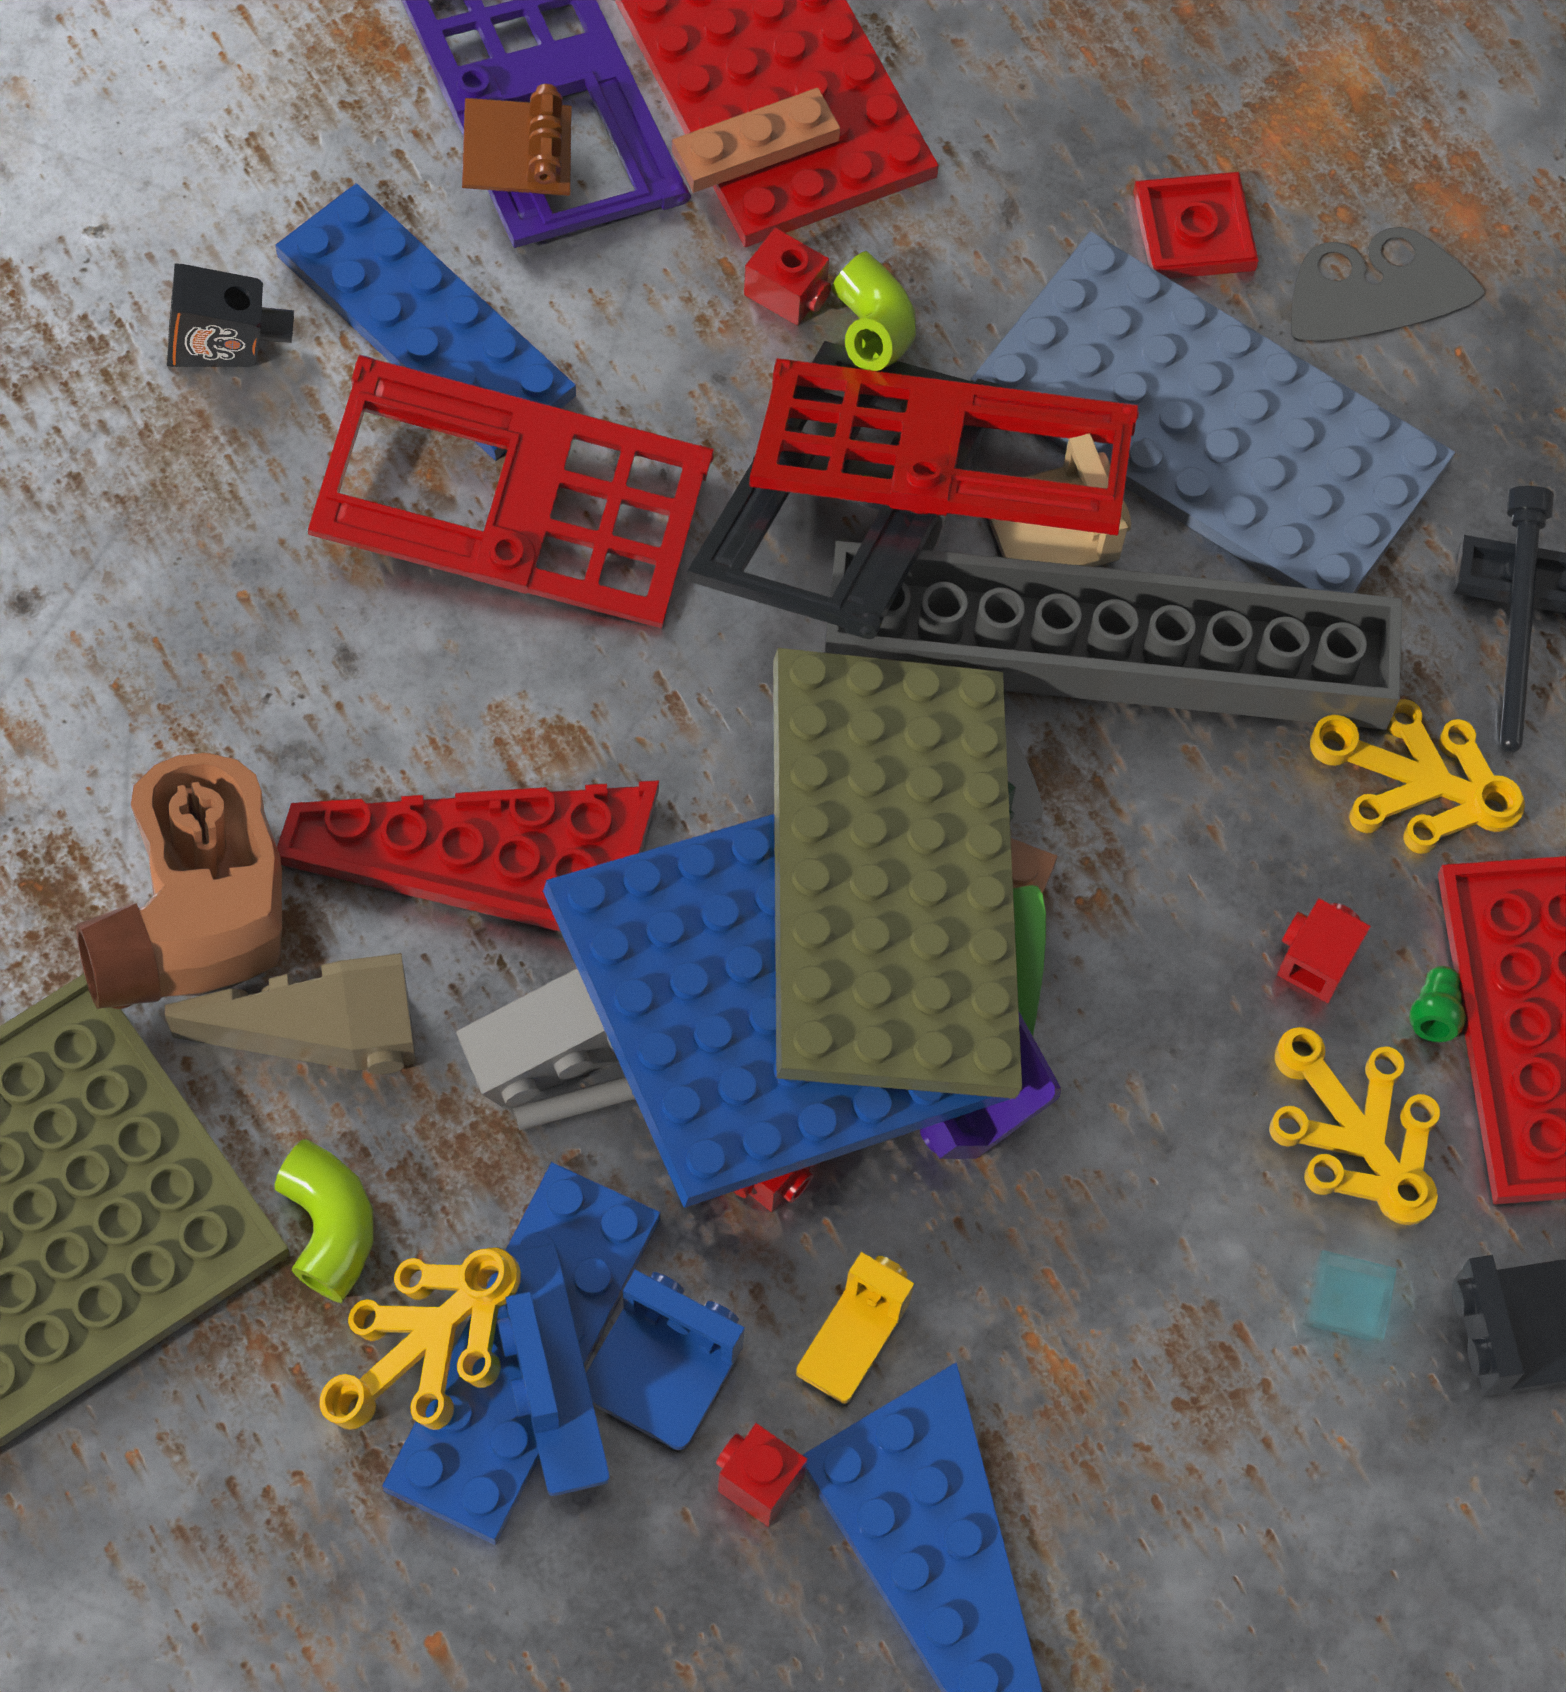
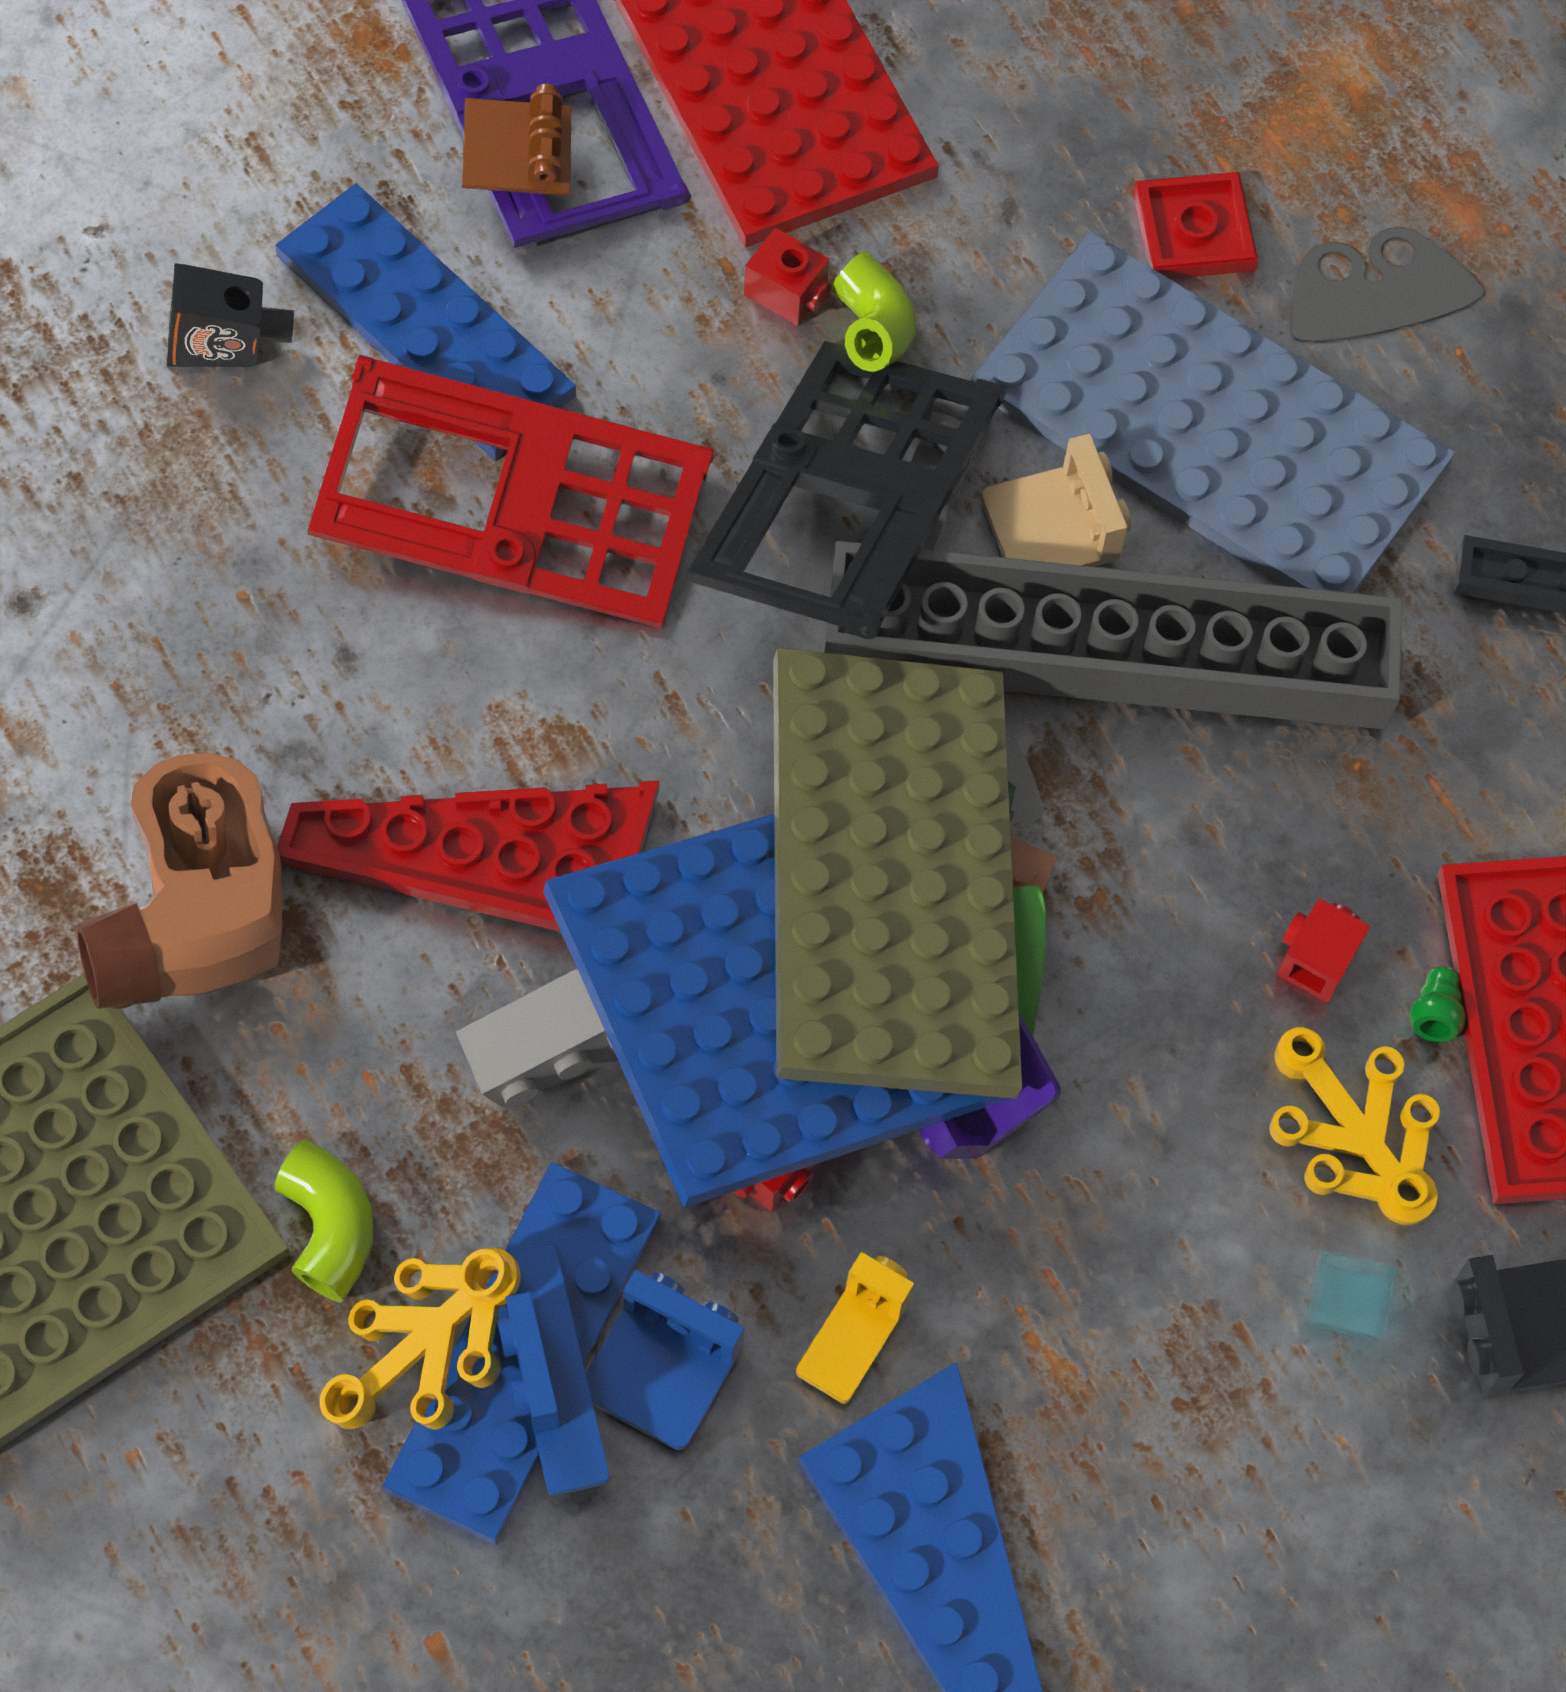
(345, 1019): dark tan wedge -> none
(573, 1103): light grey bar -> none
(755, 140): nougat plate -> none
(760, 1473): red brick -> none
(930, 443): red door -> none
(1424, 778): yellow plant -> none
(1529, 510): black piece -> none

